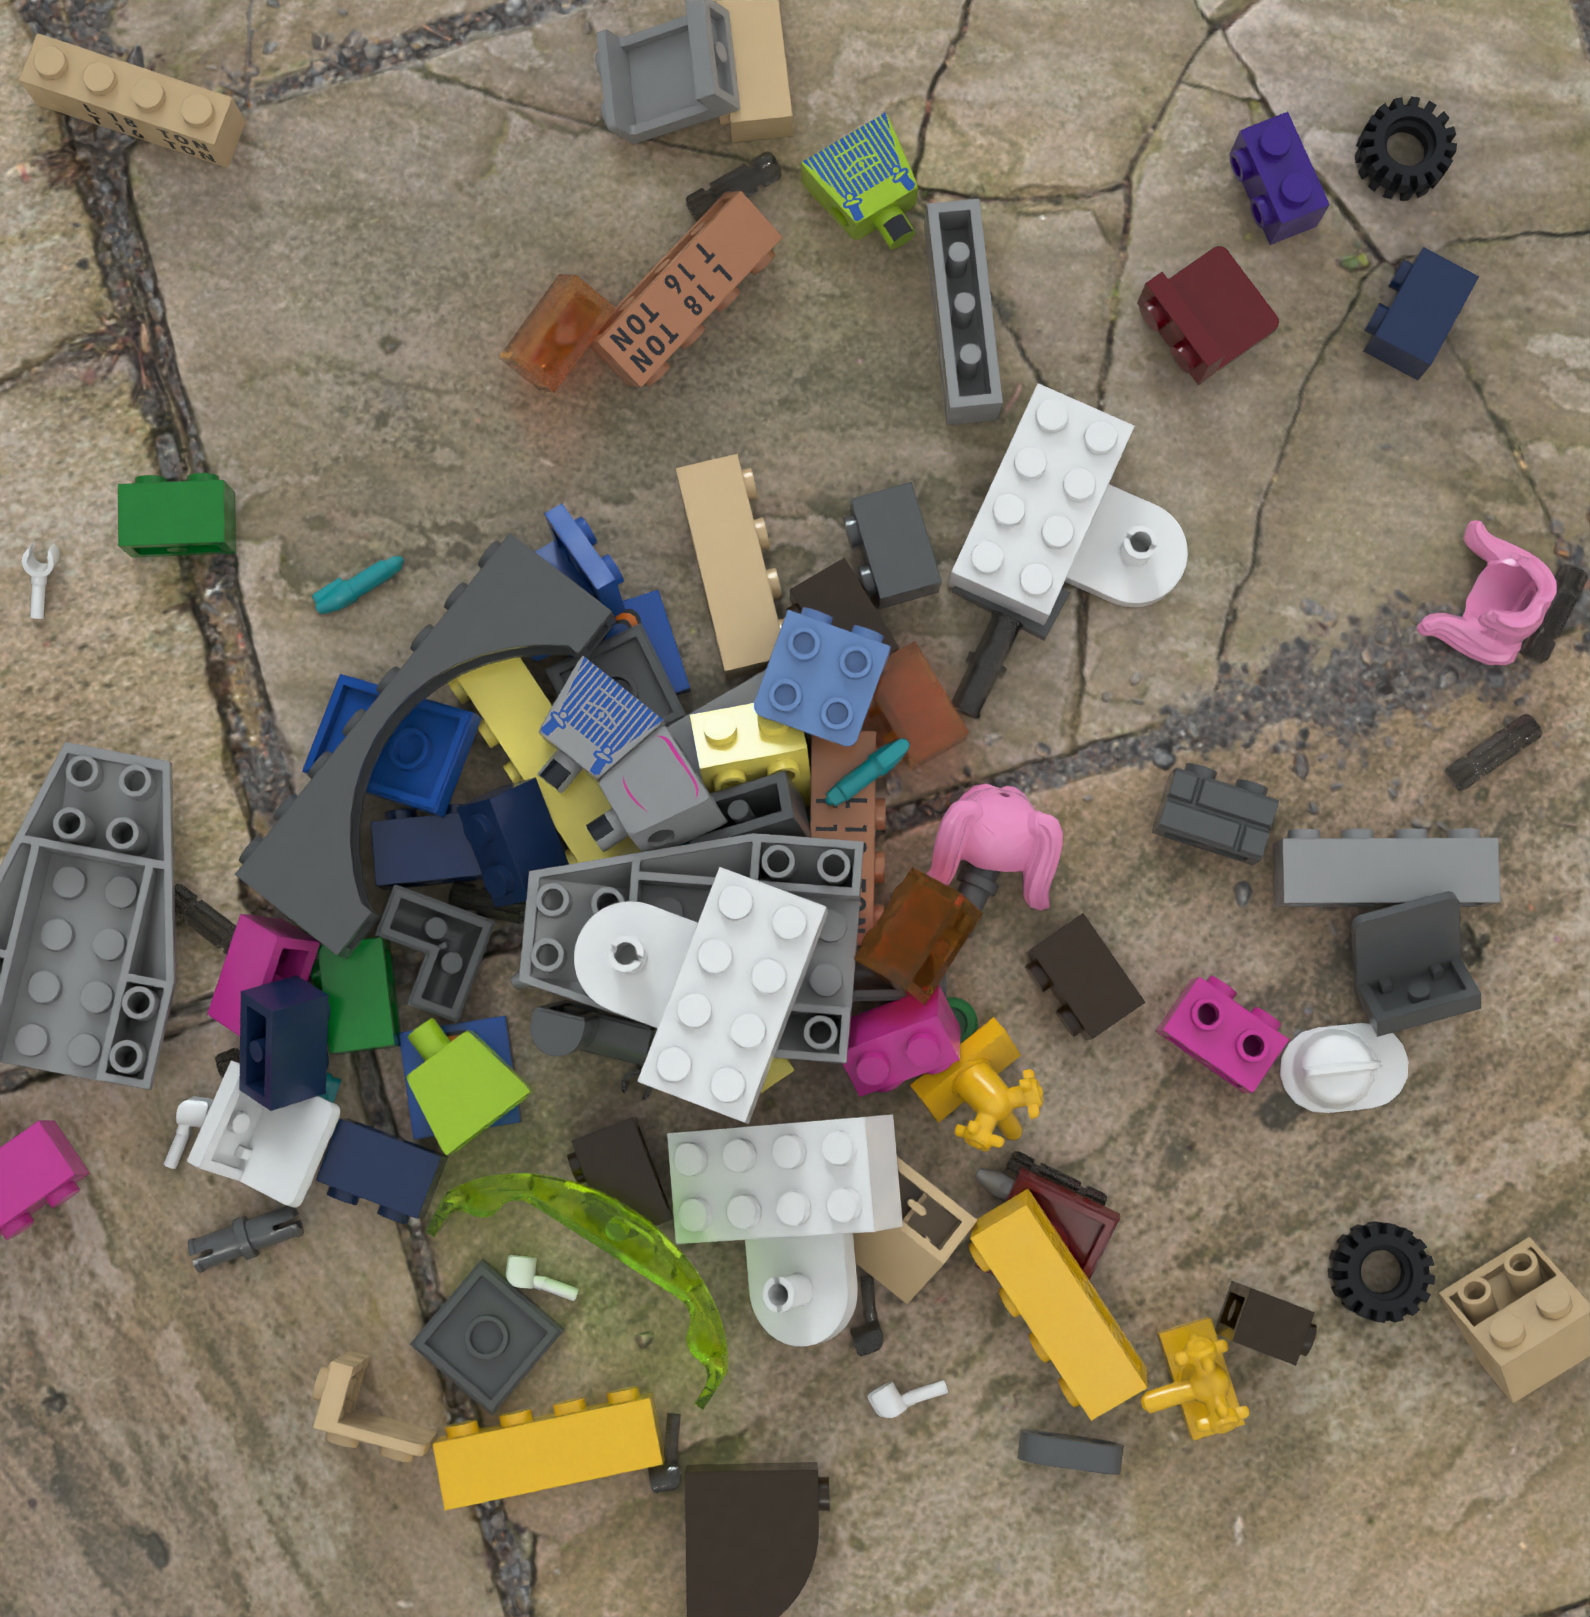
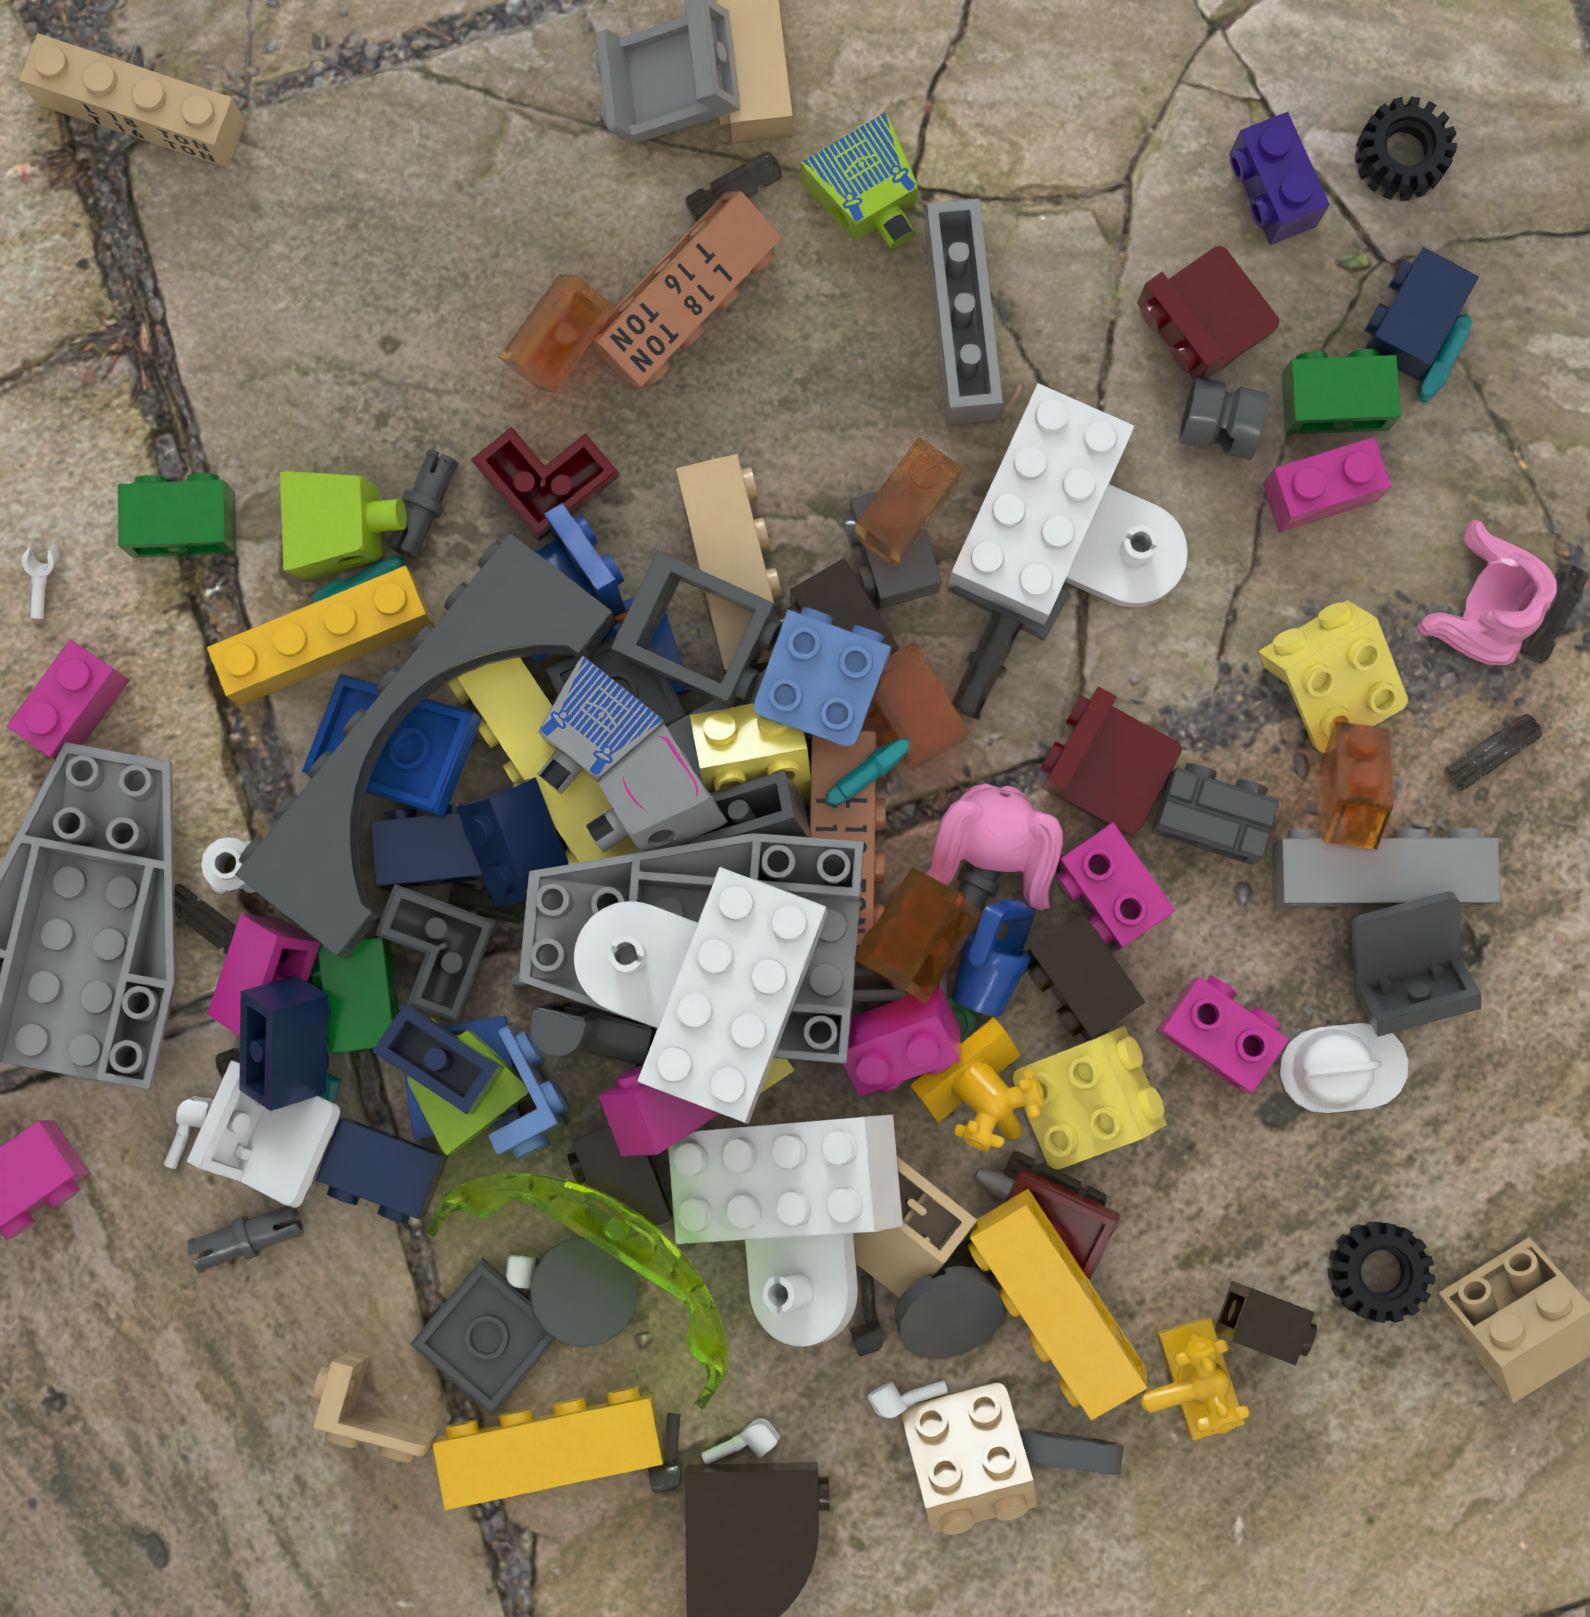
(68, 700): none -> dark pink brick
(214, 863): none -> white brick
(320, 636): none -> yellow brick
(333, 522): none -> lime torso
(423, 503): none -> dark grey pin
(438, 1059): none -> dark blue brick
(530, 1132): none -> medium blue bracket
(536, 488): none -> dark red brick
(582, 1293): none -> dark grey tile
(647, 1118): none -> dark pink brick
(650, 608): none -> dark grey window
(758, 1435): none -> white hand
(908, 502): none -> clear orange brick
(949, 1312): none -> dark grey tile
(969, 1459): none -> bracket
(990, 966): none -> blue piece
(1093, 1099): none -> light yellow bracket
(1110, 763): none -> dark red bracket
(1113, 887): none -> dark pink brick
(1223, 418): none -> dark grey wheel
(1326, 484): none -> dark pink brick
(1337, 670): none -> light yellow bracket
(1340, 393): none -> green brick
(1356, 785): none -> clear orange brick
(1441, 367): none -> teal piece

